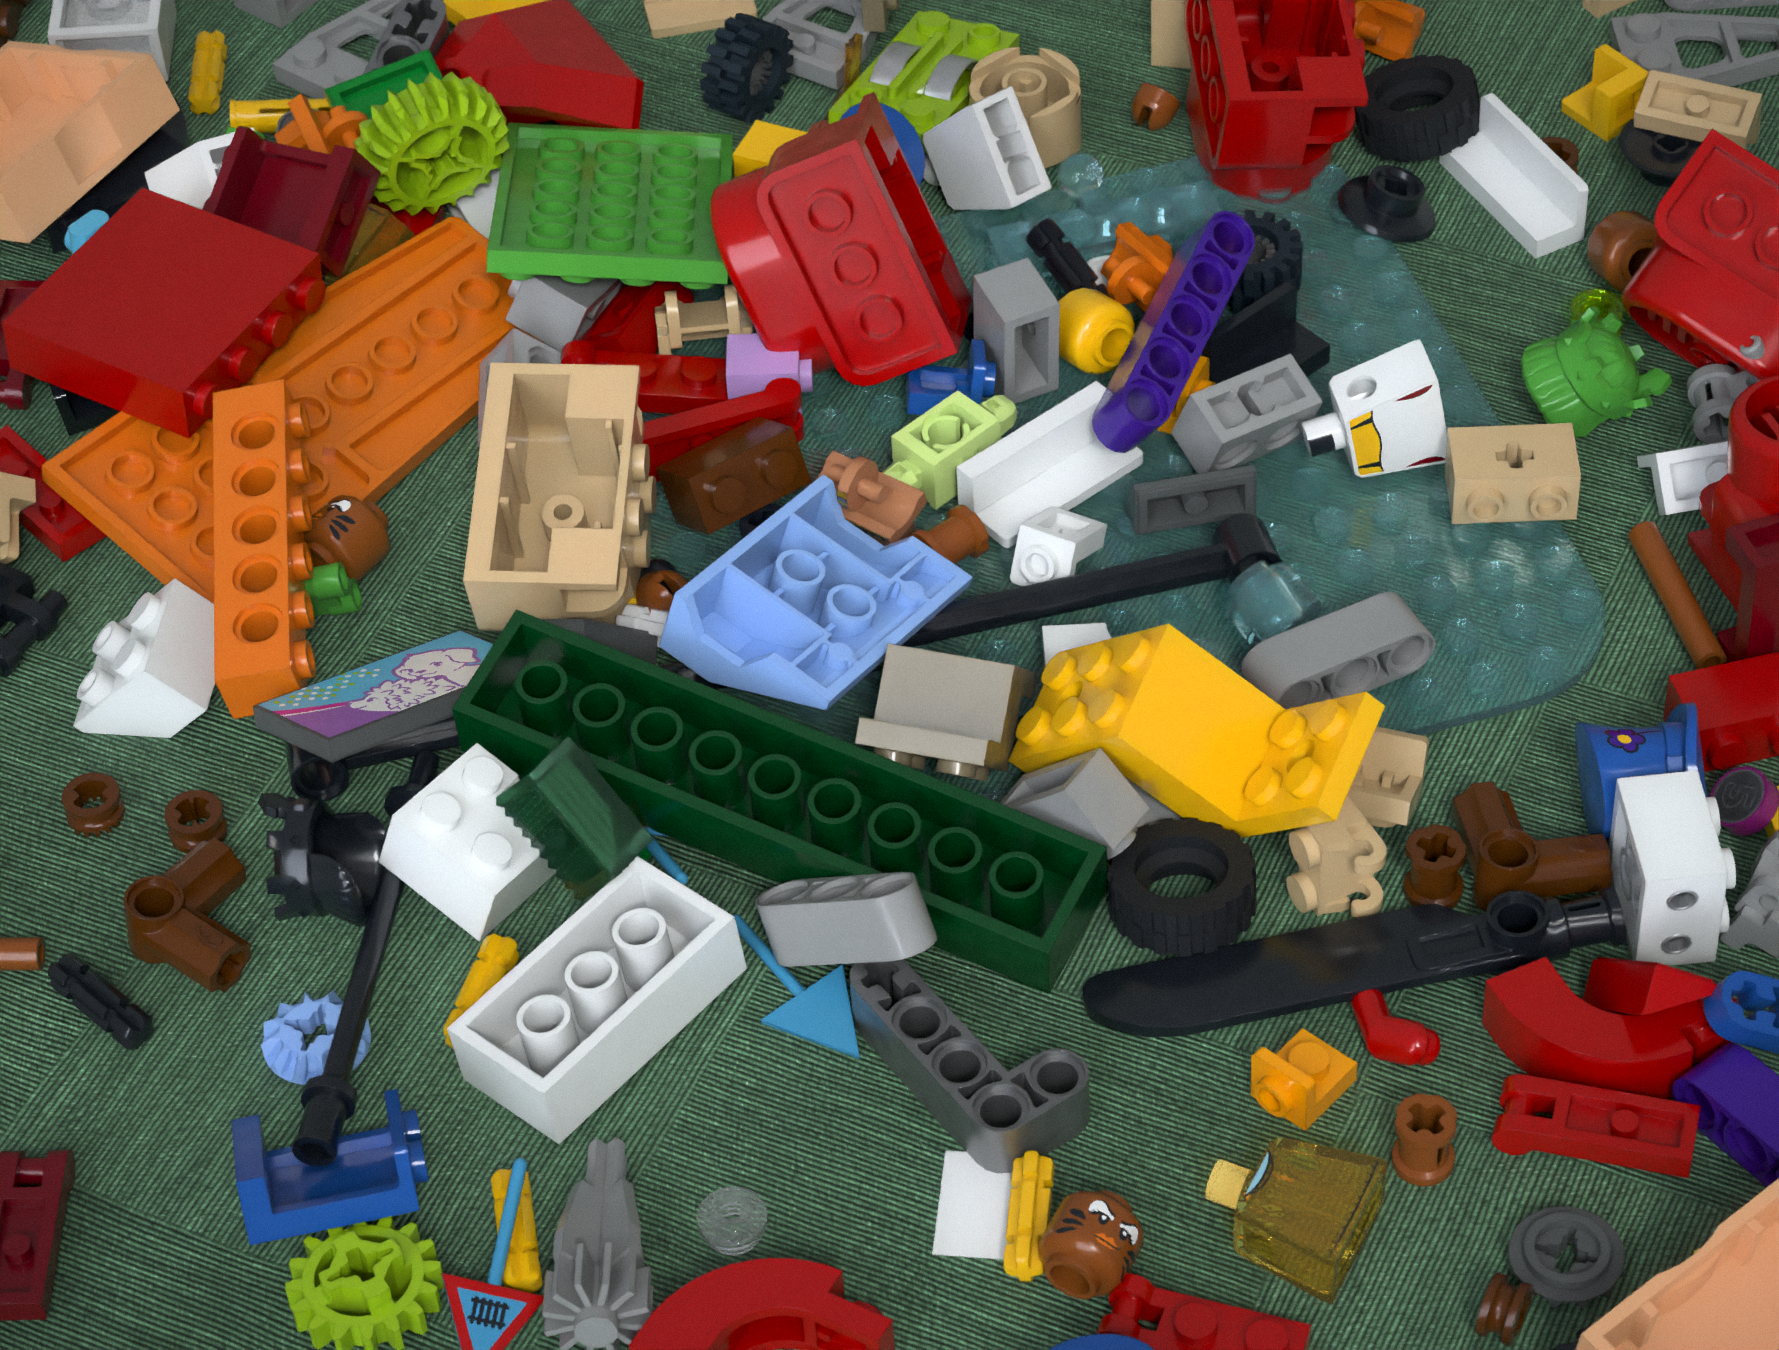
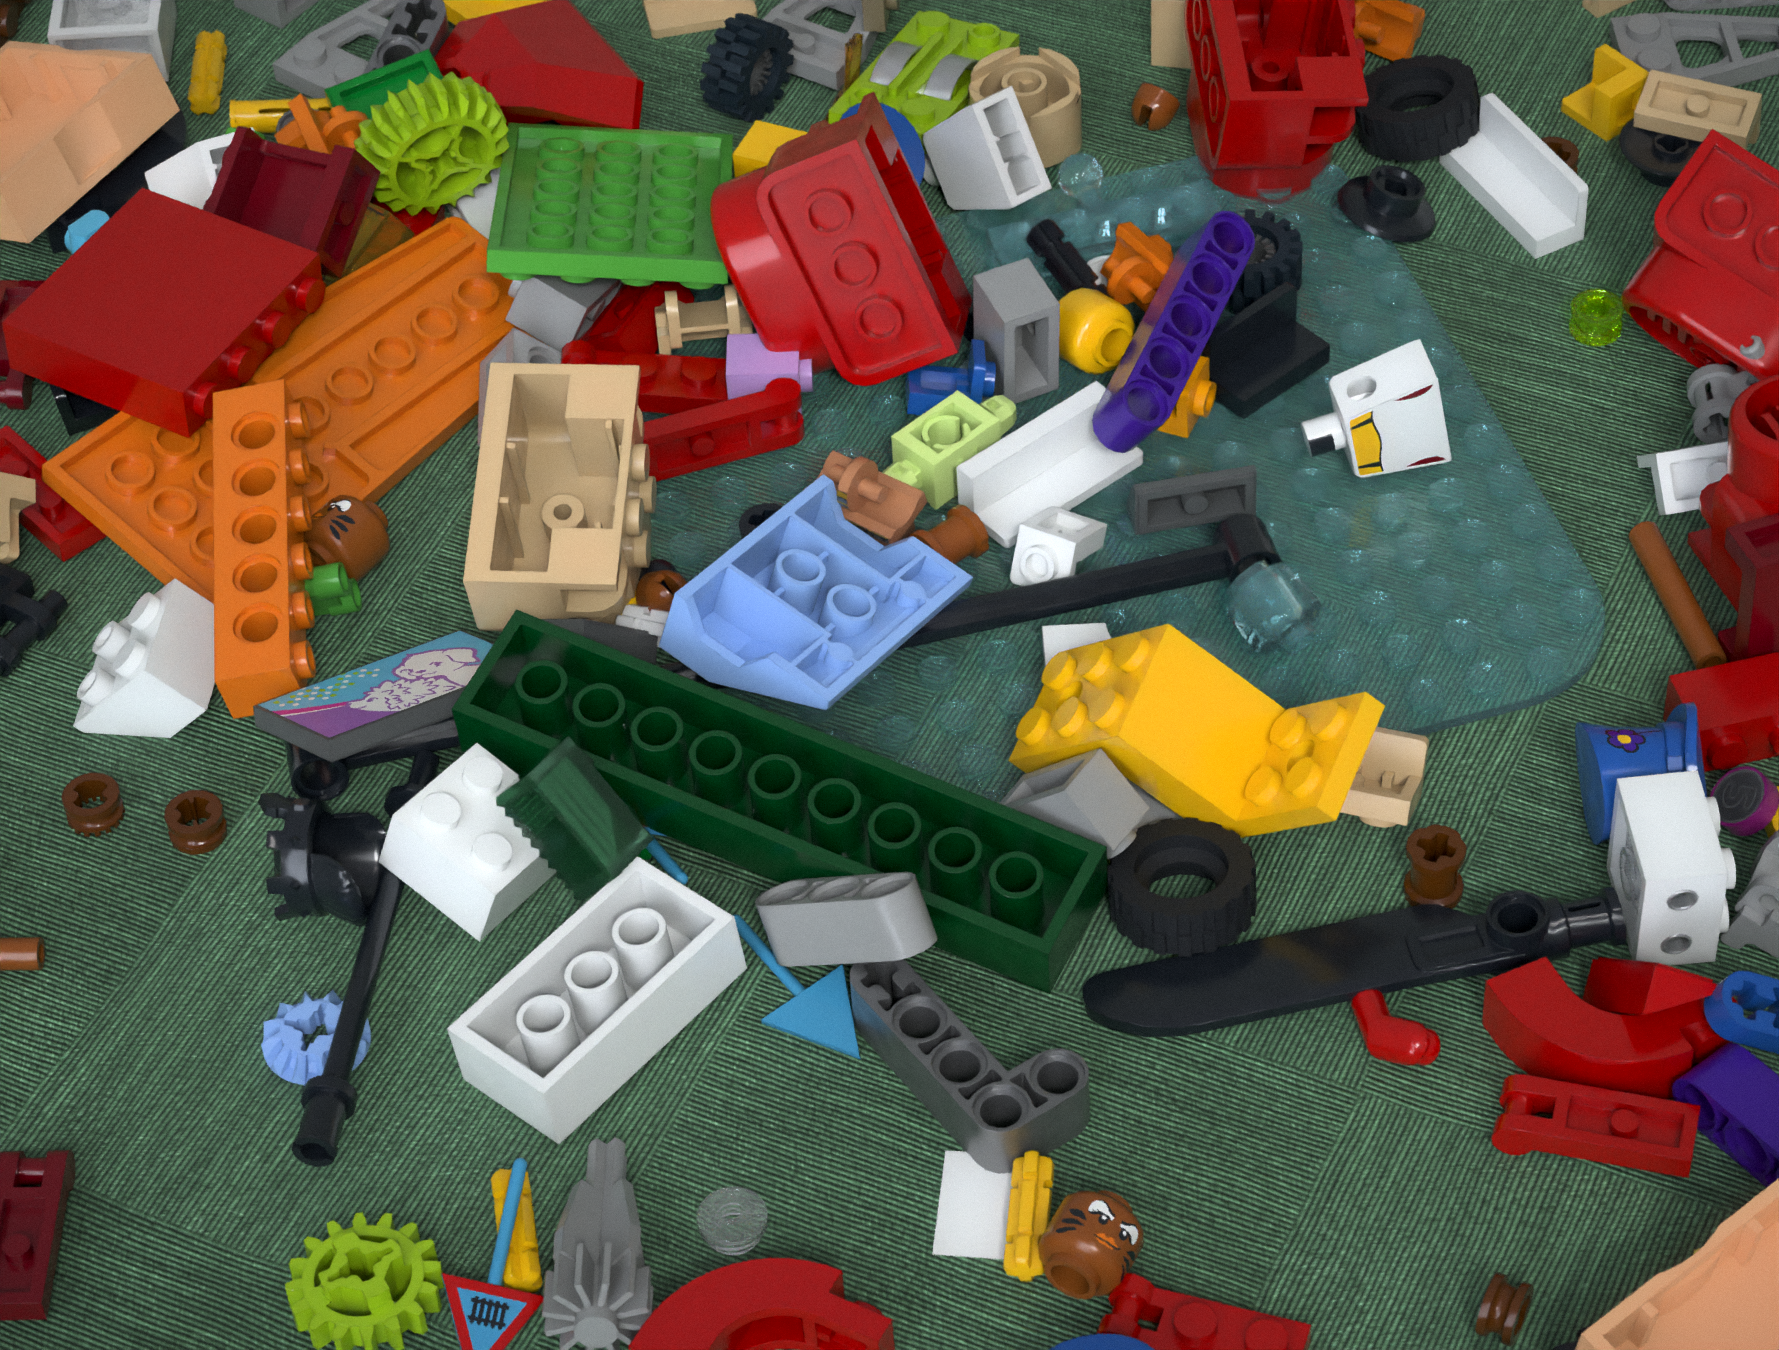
(101, 1001): black axle -> none
(171, 922): reddish brown piece -> none
(366, 1182): blue panel -> none
(496, 960): yellow axle -> none
(733, 475): reddish brown brick -> none
(946, 711): bracket -> none
(1246, 416): light grey brick -> none
(1300, 1078): light orange bracket -> none
(1302, 1211): clear yellow torso -> none
(1337, 862): tan piece -> none
(1341, 653): light grey beam -> none
(1424, 1147): dark orange bush -> none
(1512, 473): tan brick -> none
(1512, 860): reddish brown piece -> none
(1544, 1236): dark grey gear -> none
(1589, 374): bright green hair -> none
(1620, 246): dark orange head -> none

